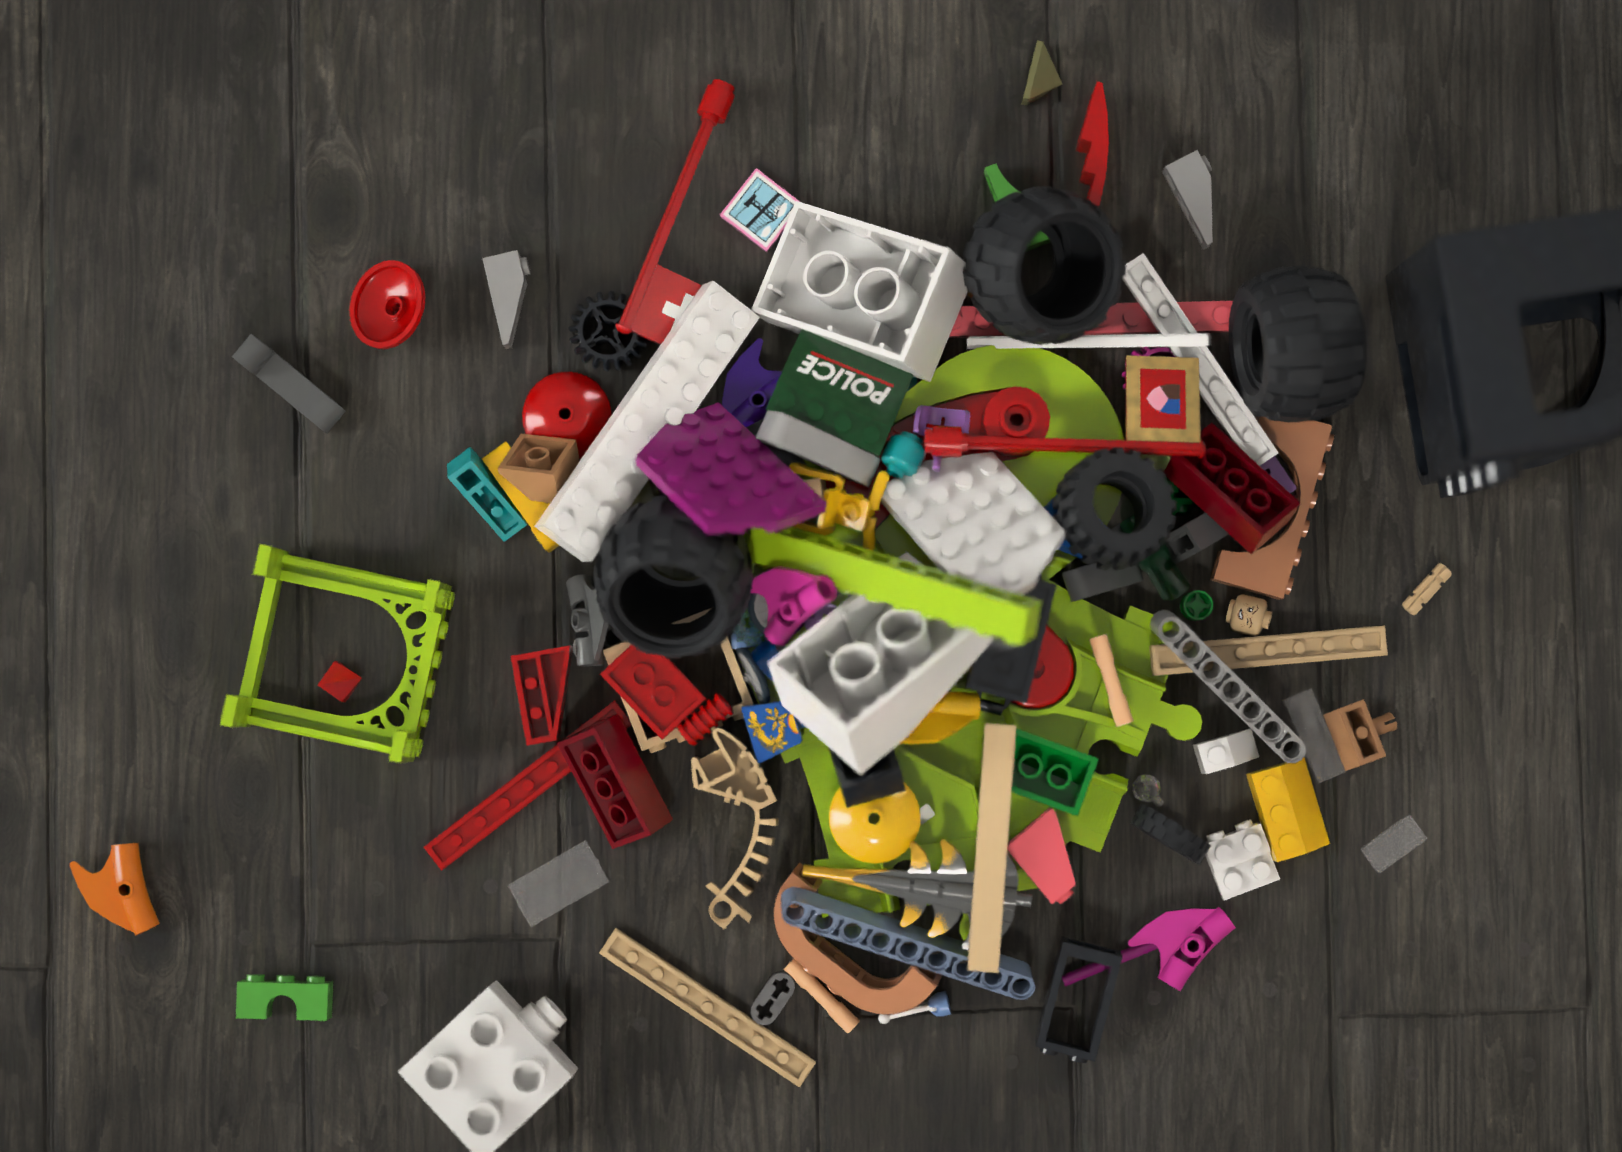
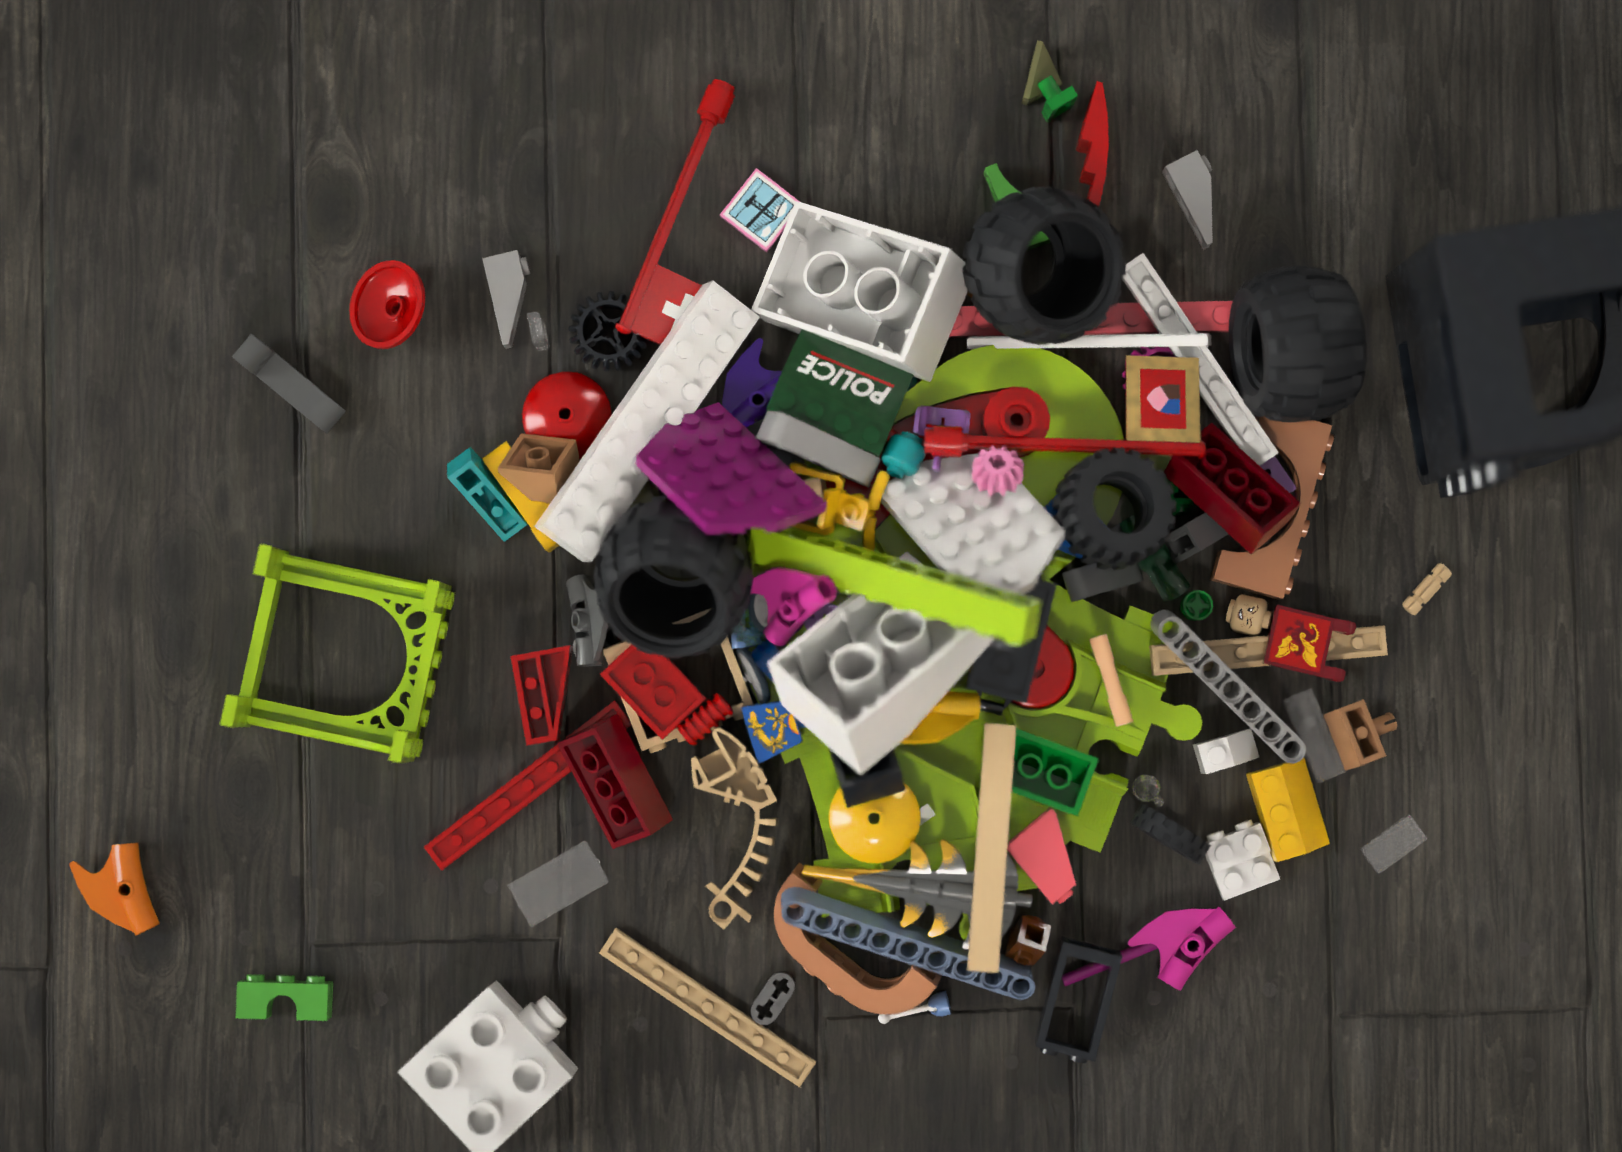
(340, 681): red slope -> none
(538, 331): none -> clear tile
(835, 1008): light nougat piece -> none
(997, 470): none -> bright pink gear
(1028, 940): none -> reddish brown brick
(1056, 100): none -> green tile
(1302, 641): none -> flag

